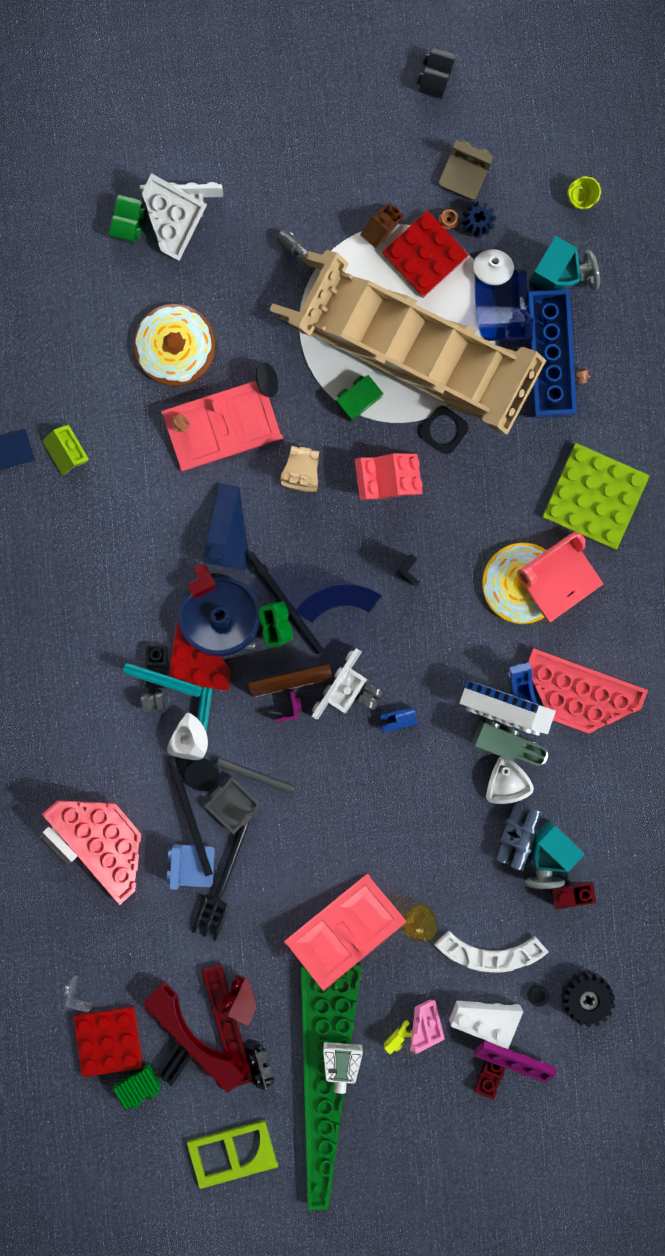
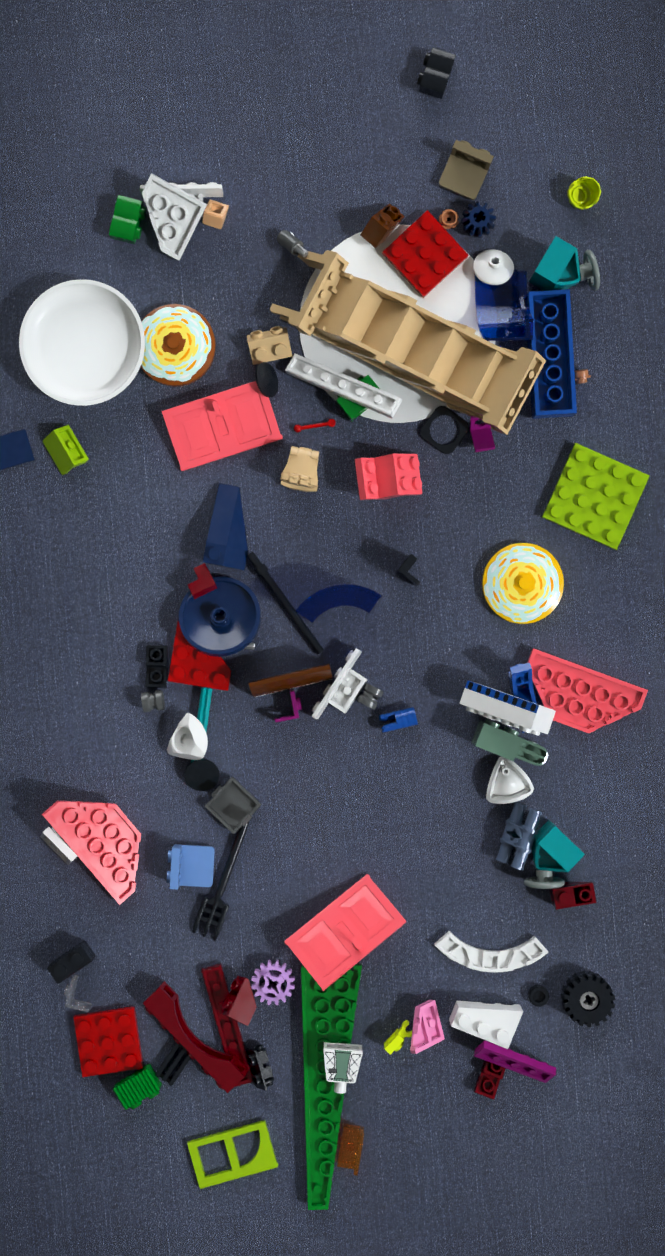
(71, 962): none -> black brick
(82, 342): none -> white dish
(162, 680): teal axle -> none
(177, 779): black bar -> none
(180, 423): nougat plate -> none
(215, 214): none -> light nougat slope
(256, 776): dark grey bar -> none
(268, 974): none -> lavender gear
(269, 345): none -> tan bracket
(275, 623): green brick -> none
(331, 423): none -> red hinge
(343, 385): none -> white tile
(351, 1147): none -> clear orange panel
(420, 923): clear yellow helmet -> none
(481, 436): none -> magenta bracket
(557, 574): coral door -> none

